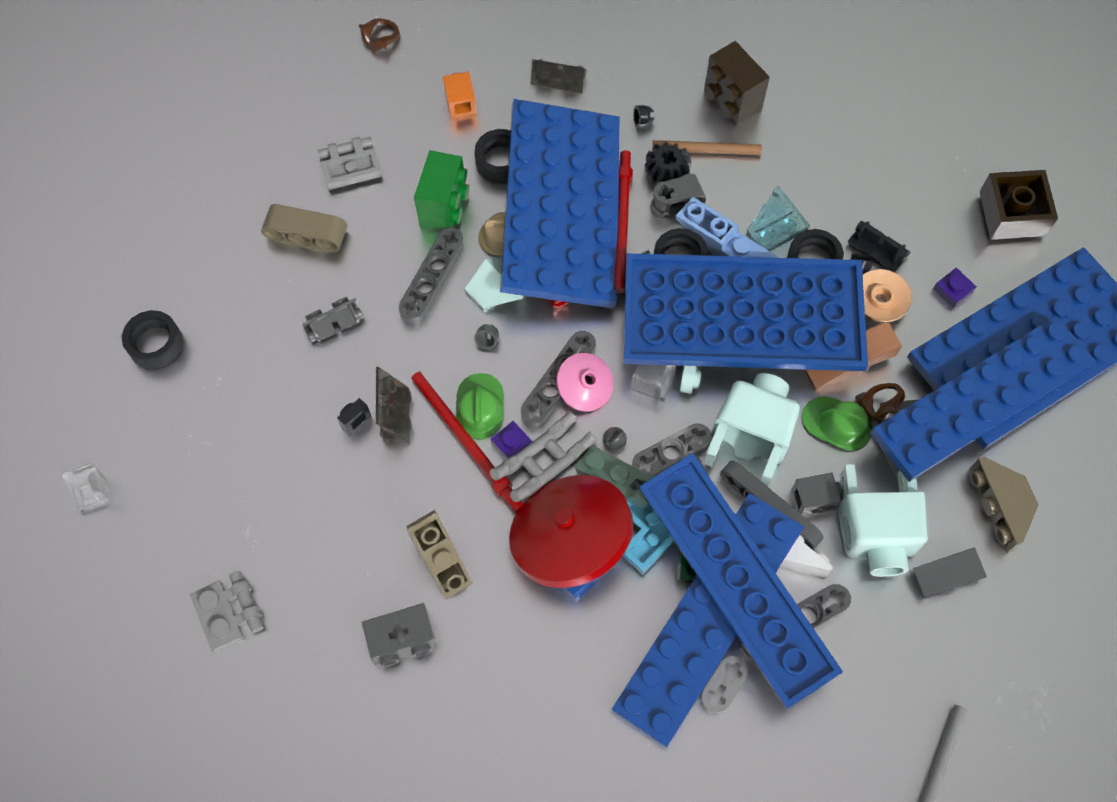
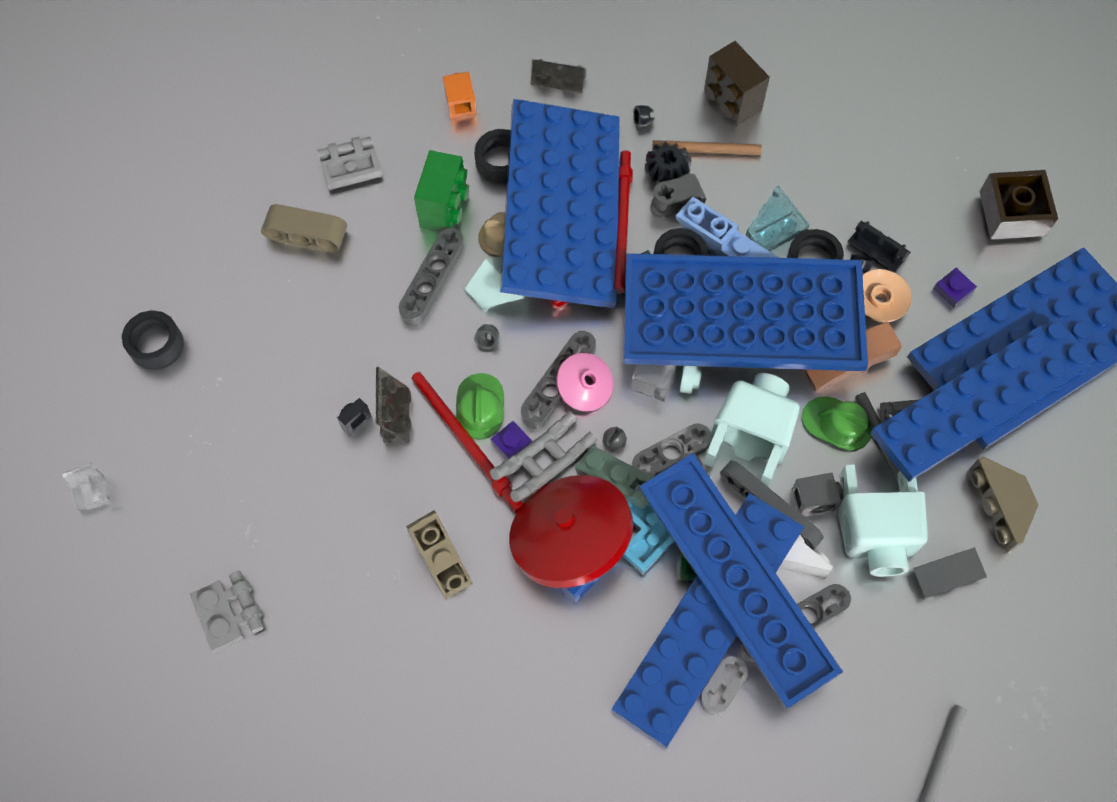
(321, 323): dark grey hinge -> none
(378, 43): reddish brown piece -> none
(383, 630): dark grey brick -> none
(886, 409): reddish brown piece -> none

